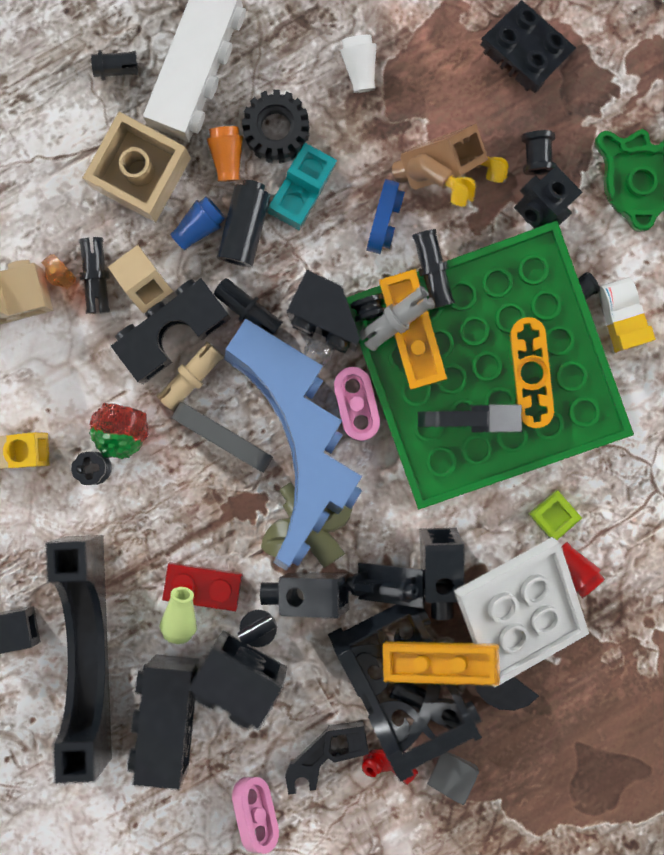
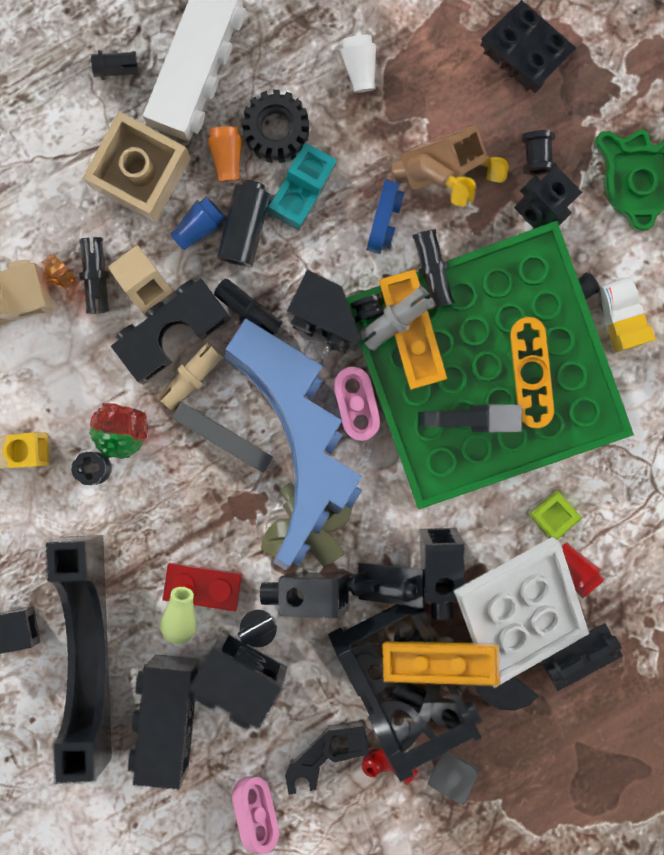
(583, 657): none -> black hinge

